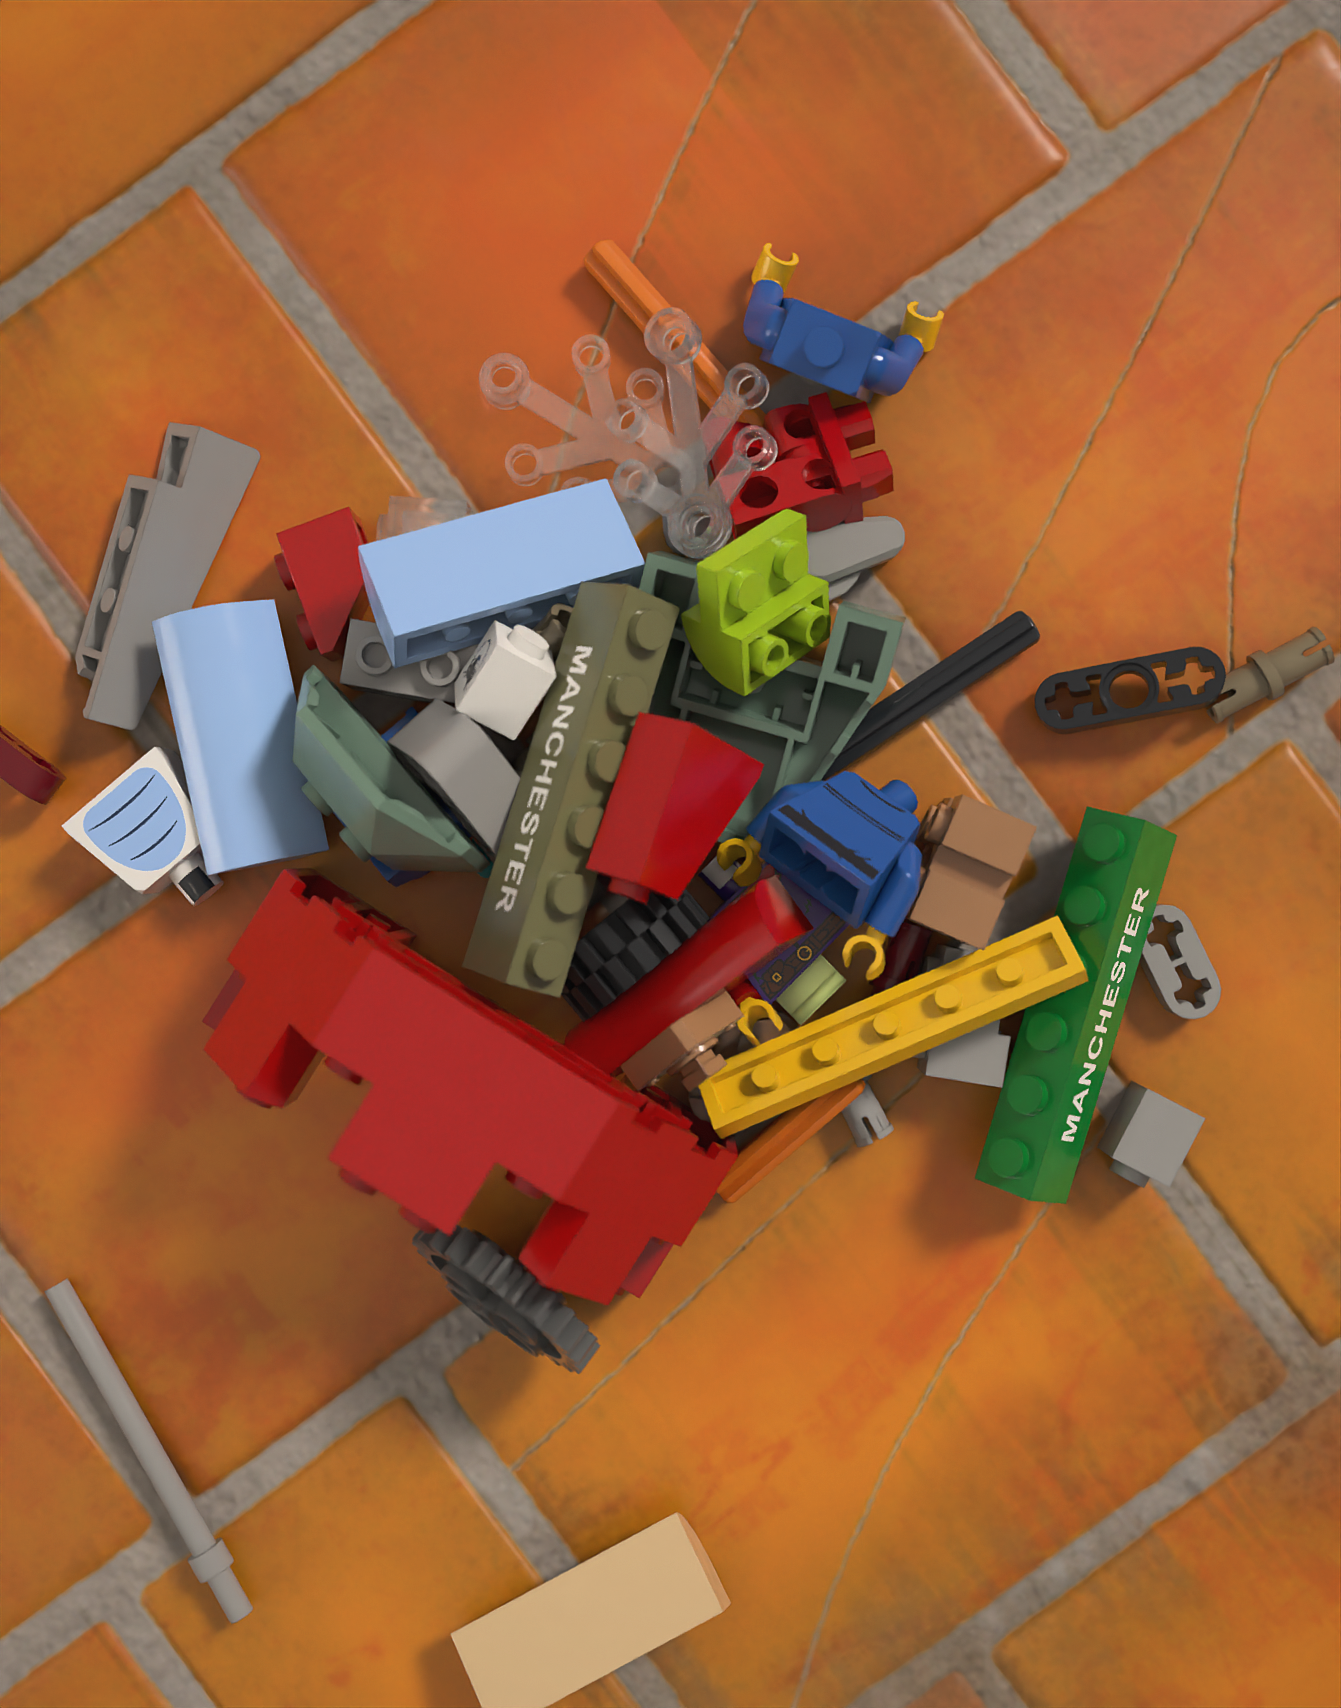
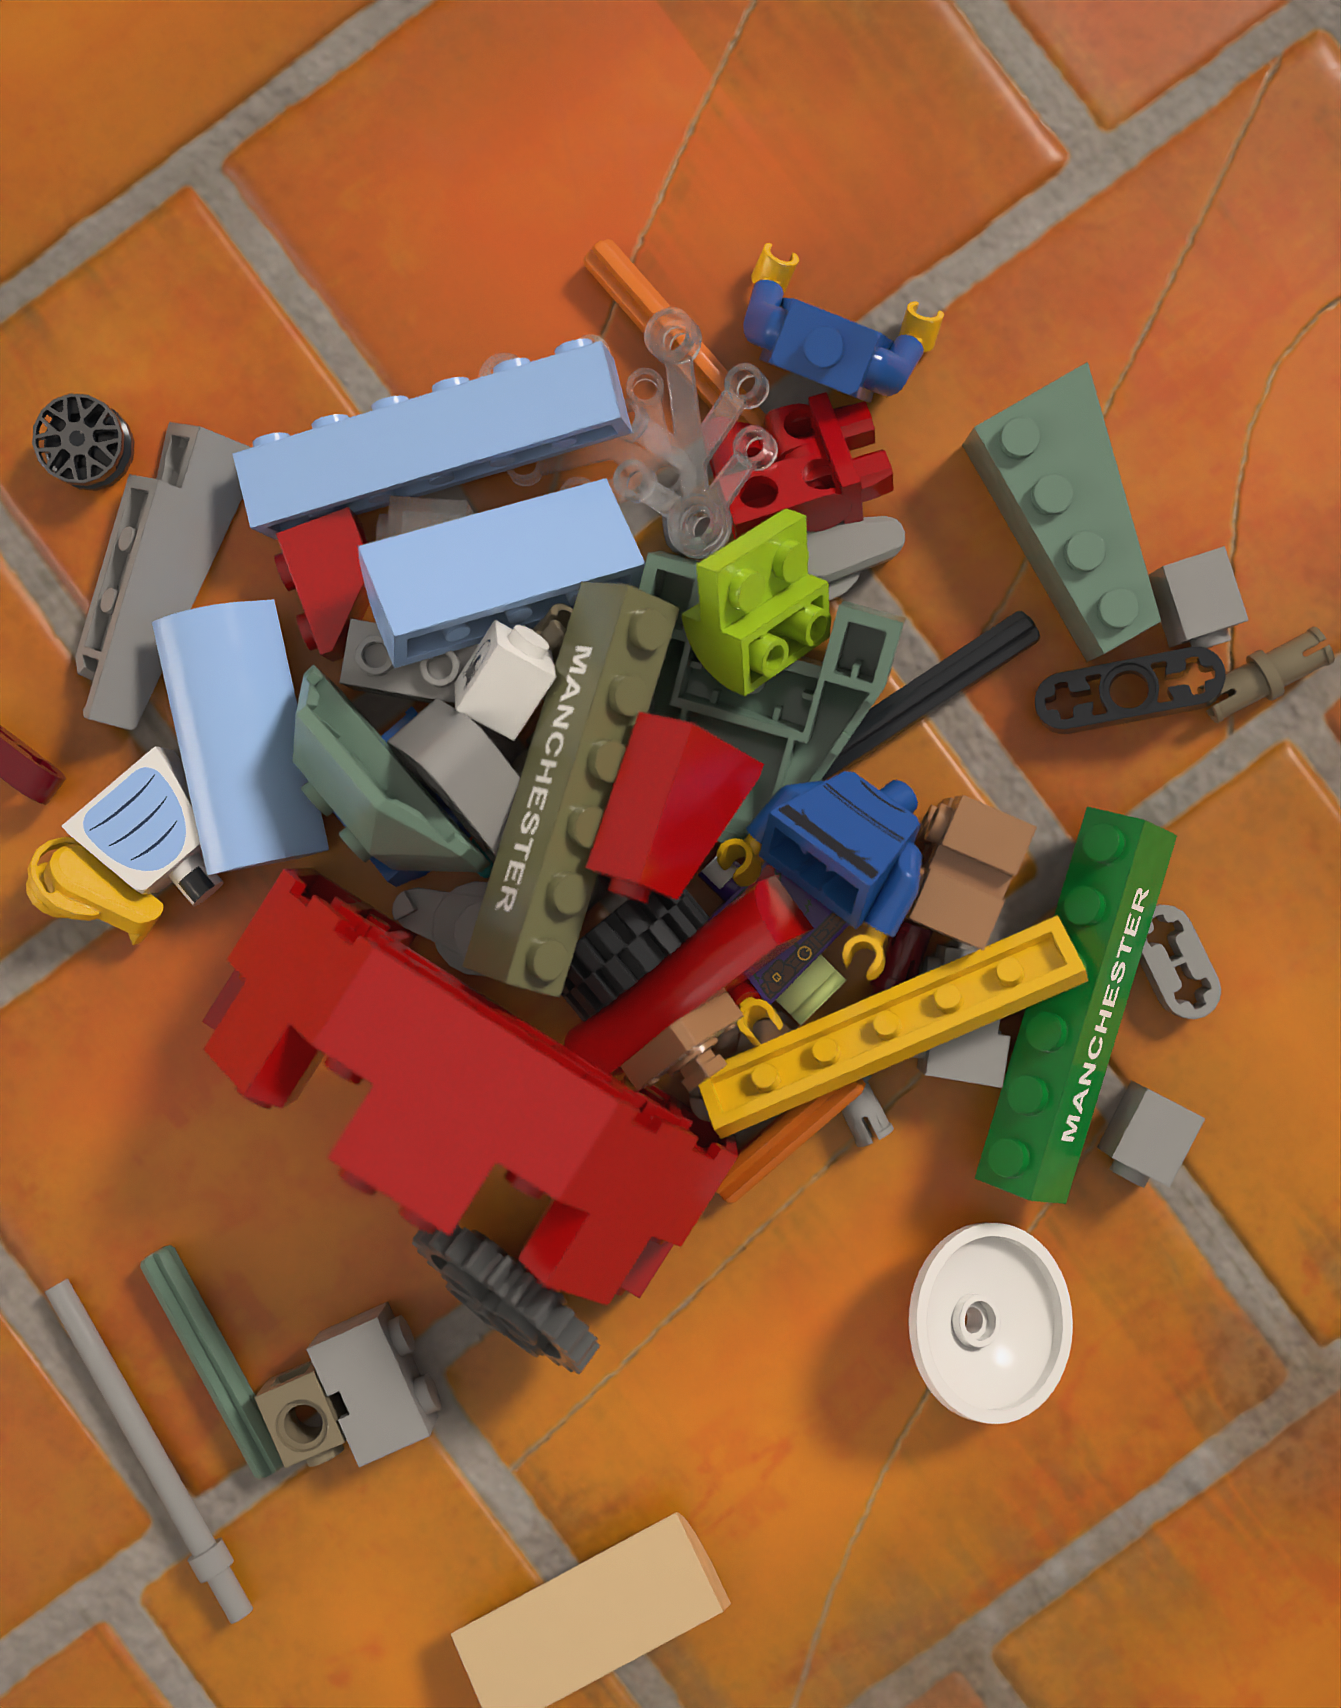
(84, 442): none -> wheel
(84, 888): none -> yellow piece
(212, 1359): none -> sand green axle
(291, 1437): none -> dark tan brick
(378, 1381): none -> light grey brick
(436, 438): none -> light blue brick
(443, 918): none -> light grey piece
(1014, 1329): none -> white dish
(1068, 509): none -> sand green wedge
(1198, 599): none -> light grey brick

